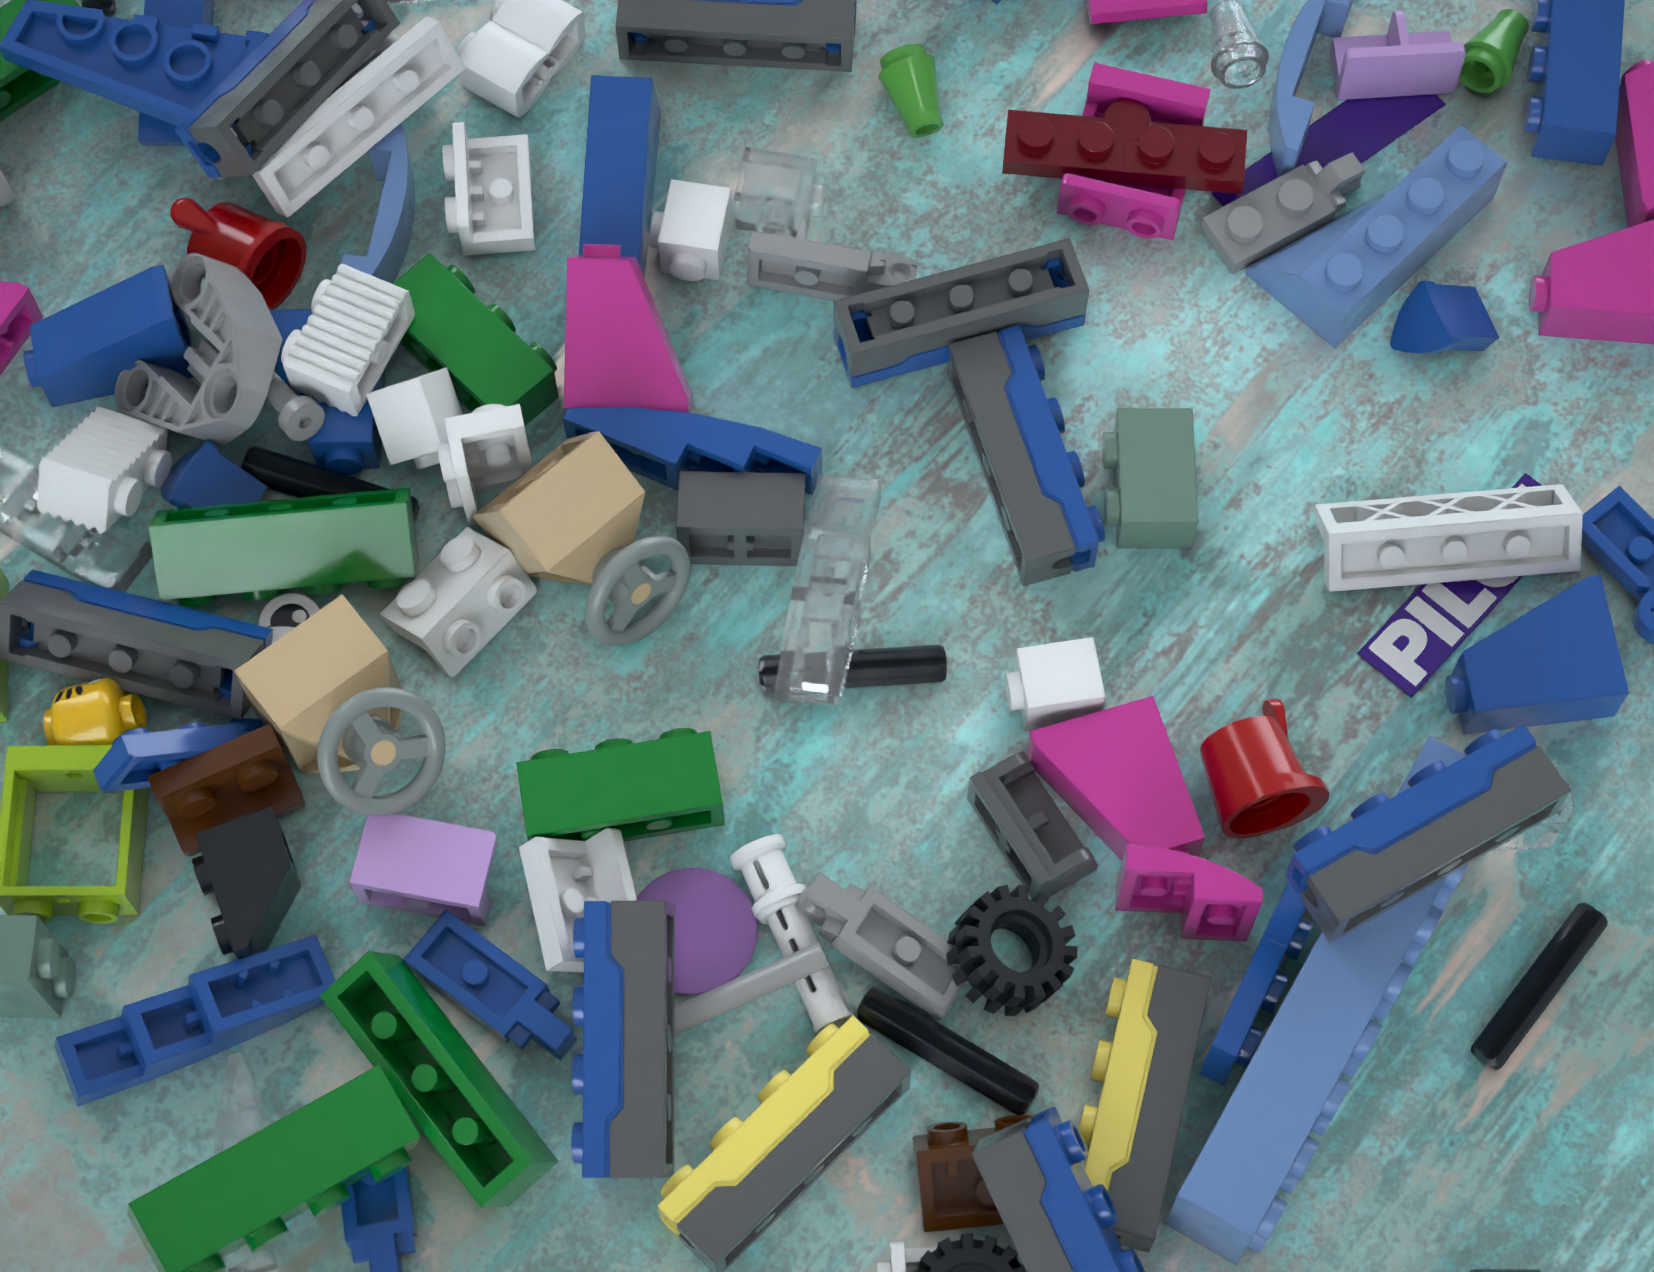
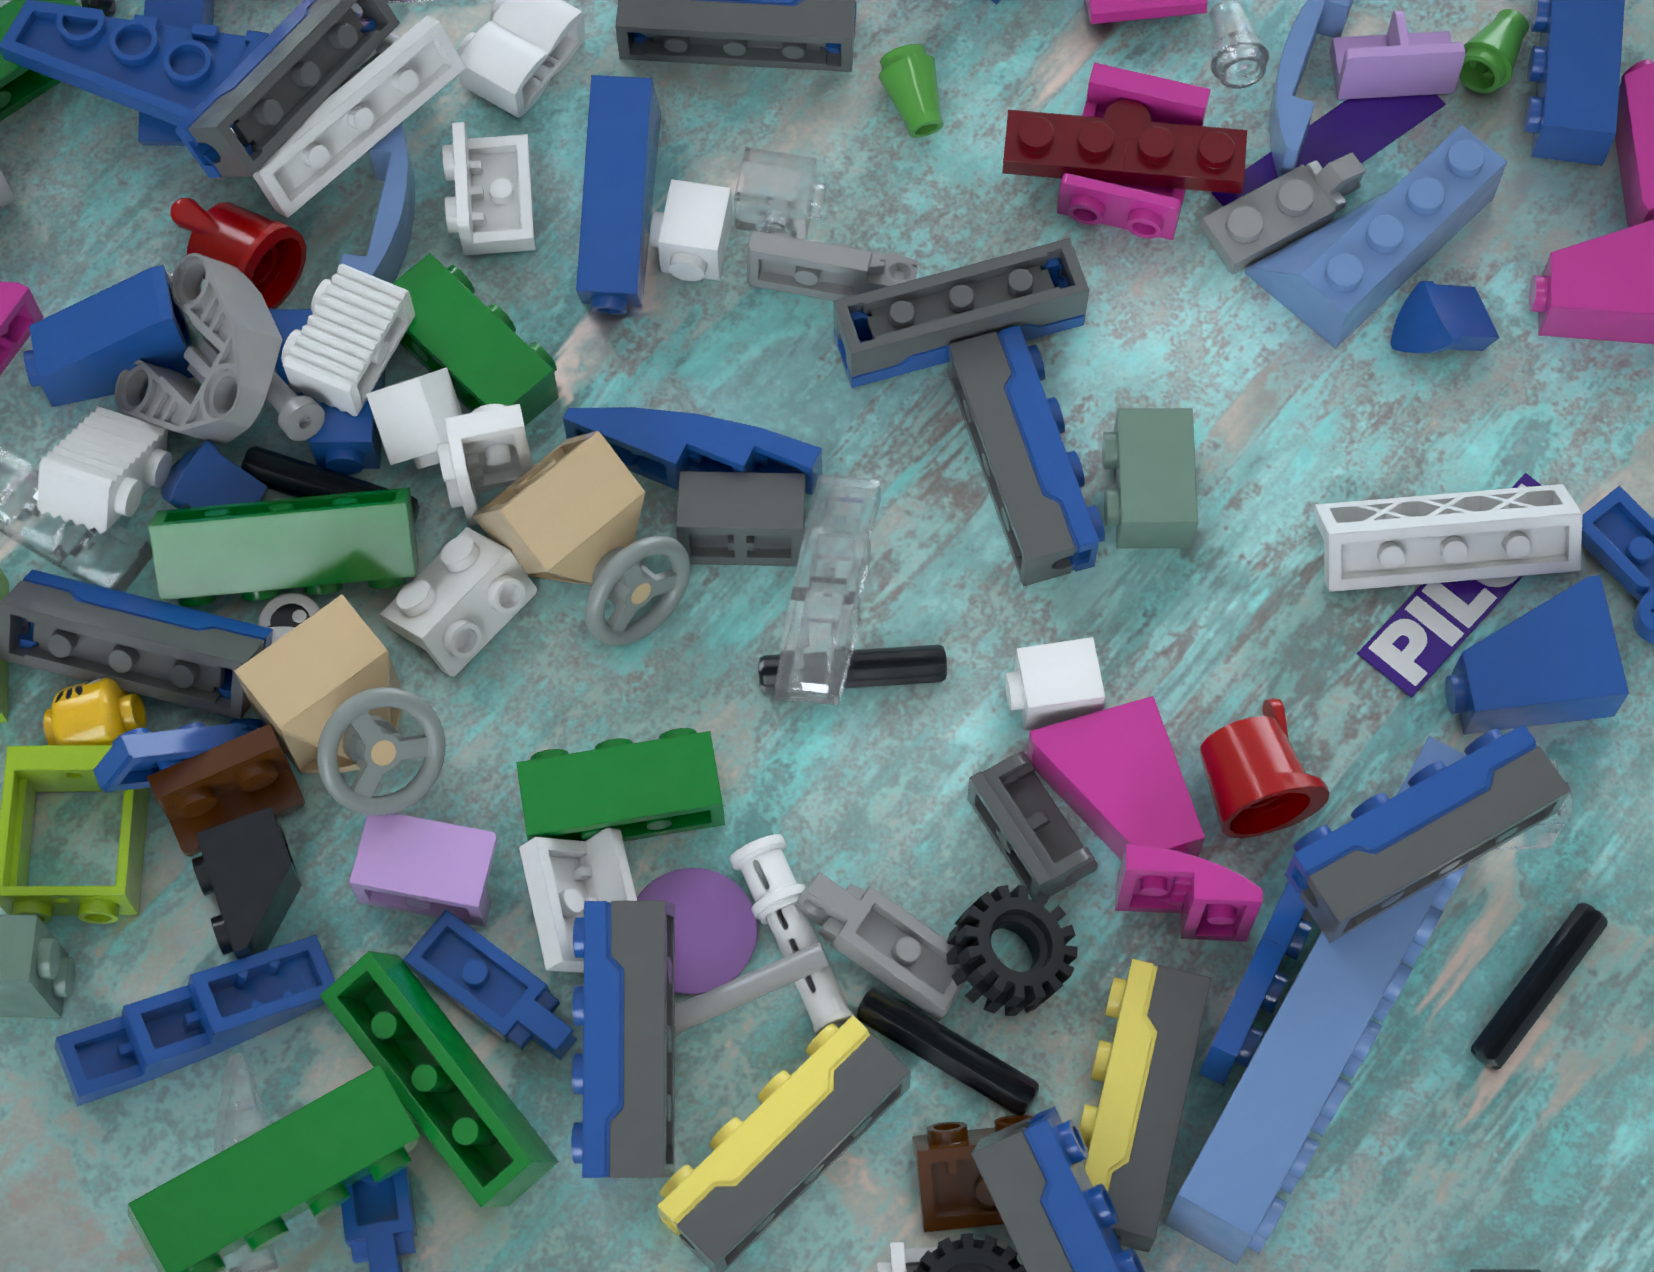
(616, 338): dark pink slope -> none

